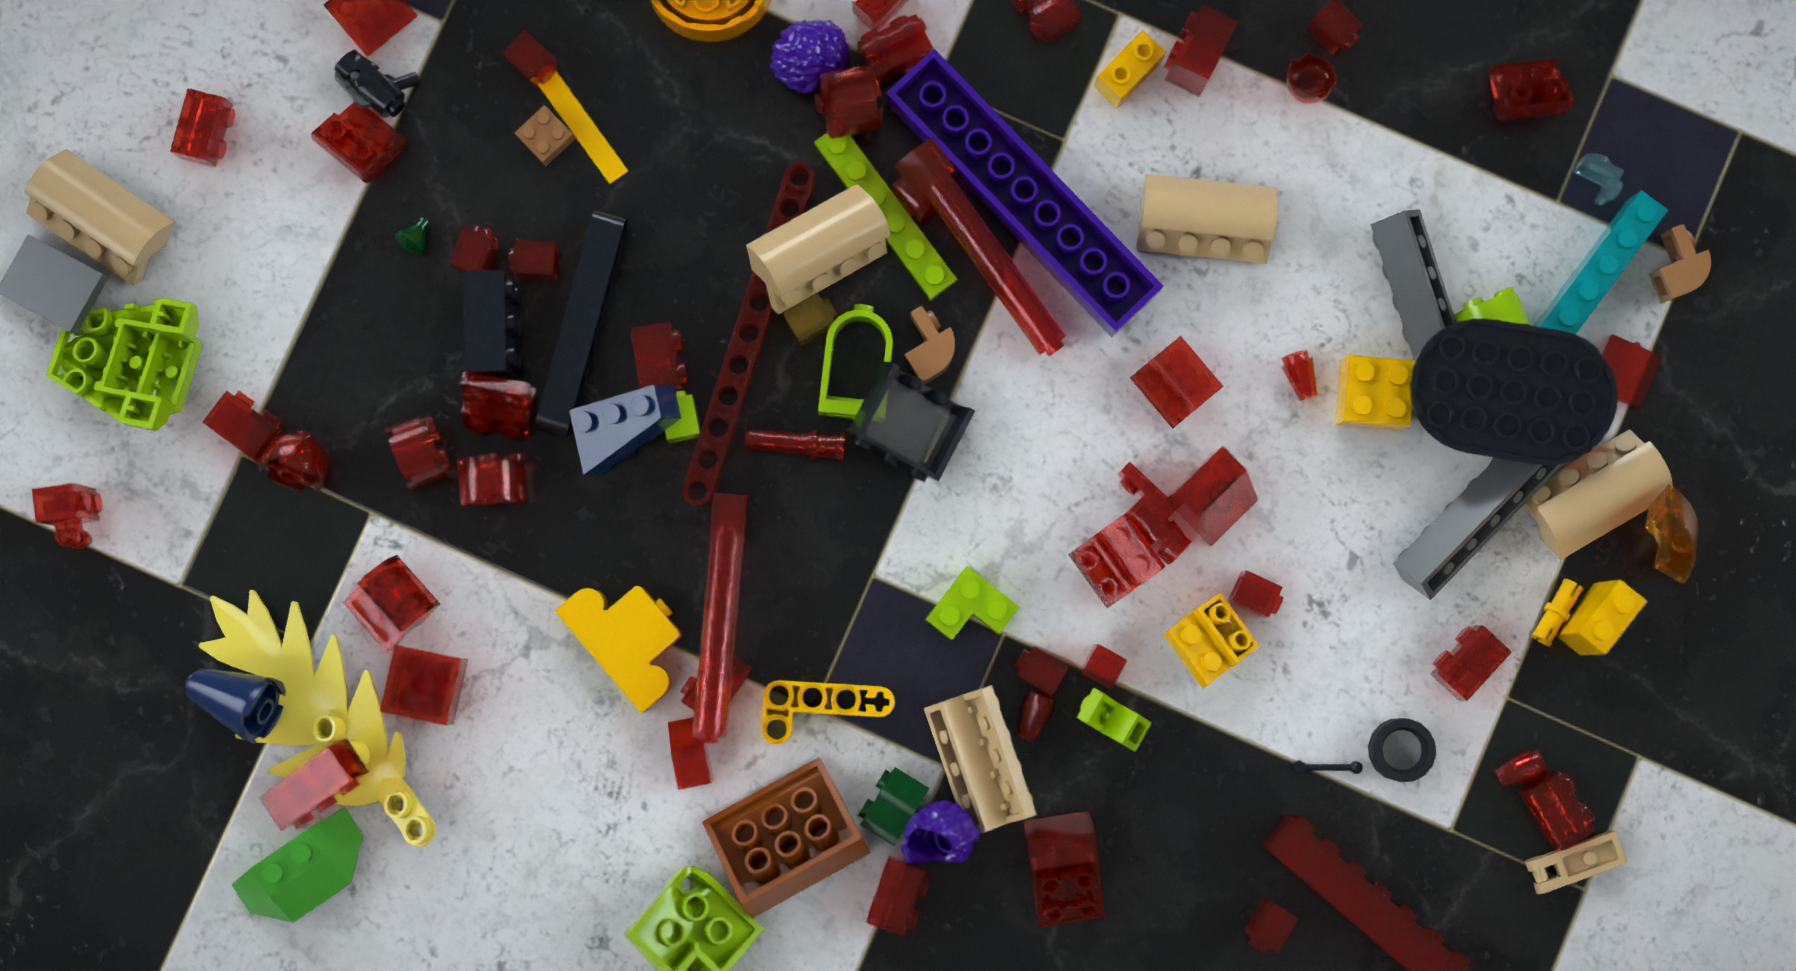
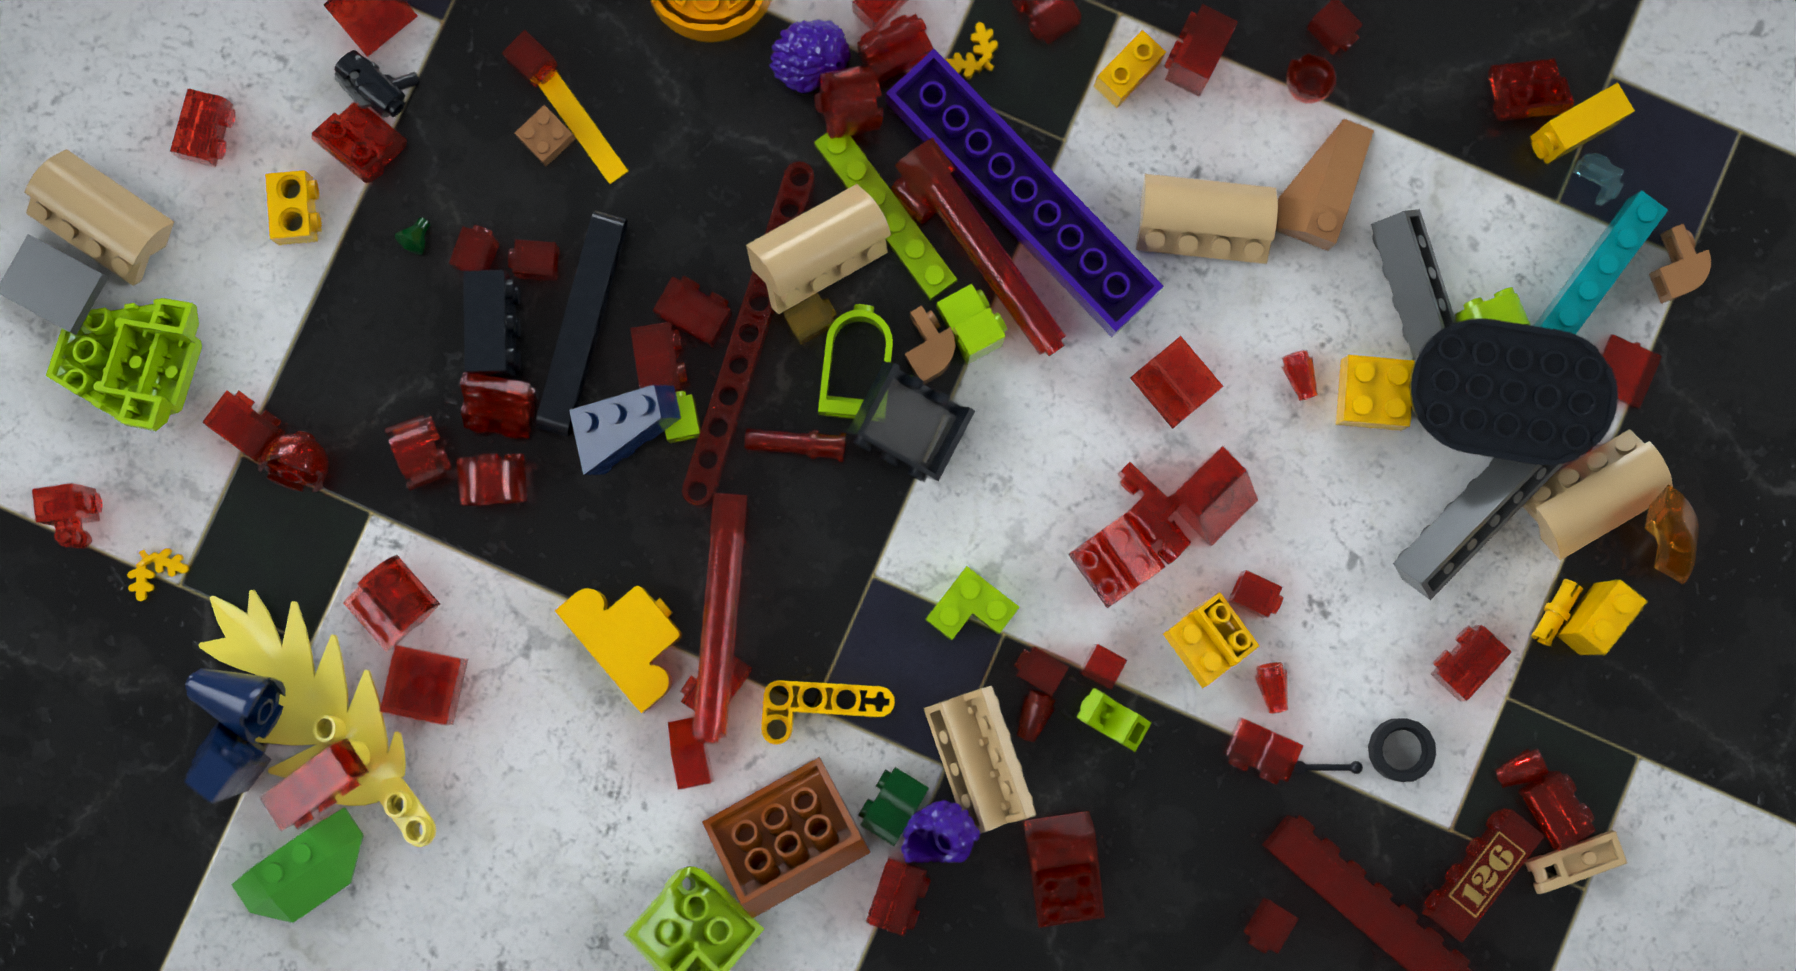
(161, 561): none -> yellow animal
(225, 765): none -> dark blue wedge
(284, 209): none -> yellow brick
(692, 310): none -> clear red brick
(974, 327): none -> lime brick
(984, 49): none -> yellow animal
(1263, 750): none -> clear red brick
(1273, 685): none -> clear red cone
(1322, 192): none -> medium nougat wedge
(1482, 873): none -> clear red brick
(1581, 123): none -> yellow brick

